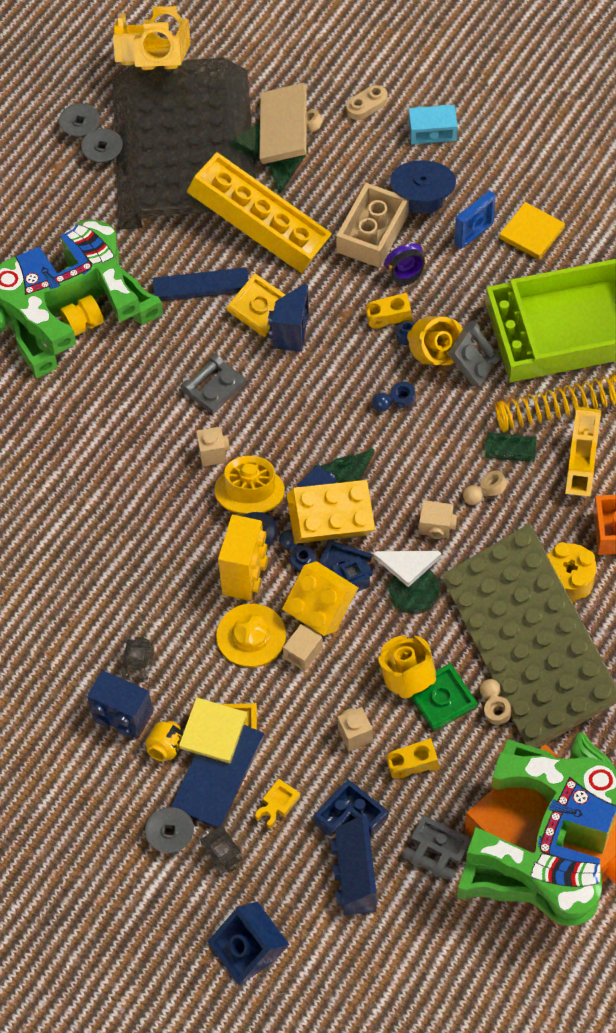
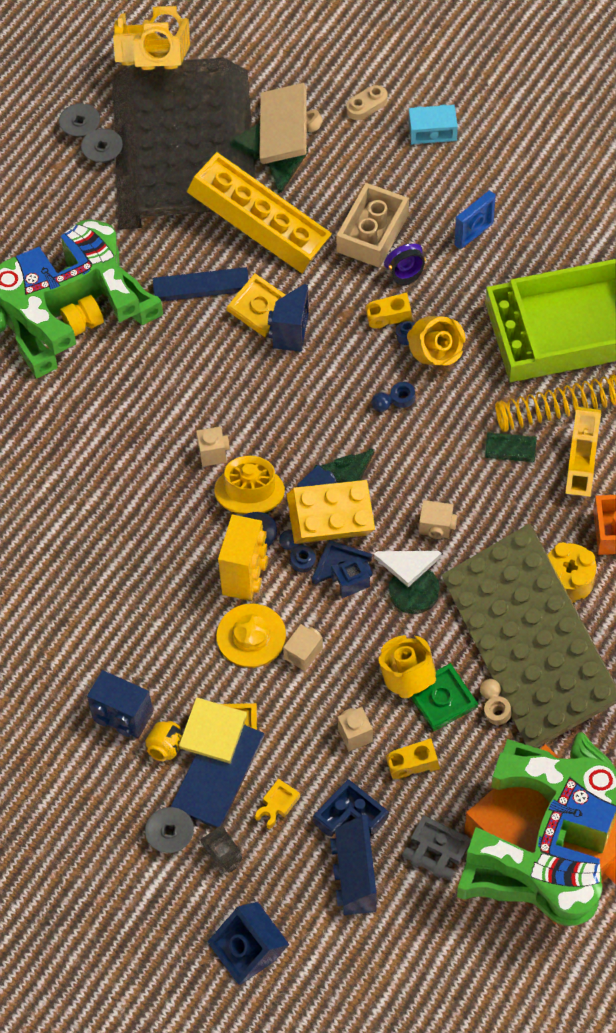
(137, 656): clear smoke window -> none
(219, 389): dark grey plate -> none
(320, 598): yellow brick -> none
(423, 184): dark blue piece -> none
(468, 357): dark grey plate -> none
(491, 485): tan plate -> none
(532, 231): yellow tile -> none

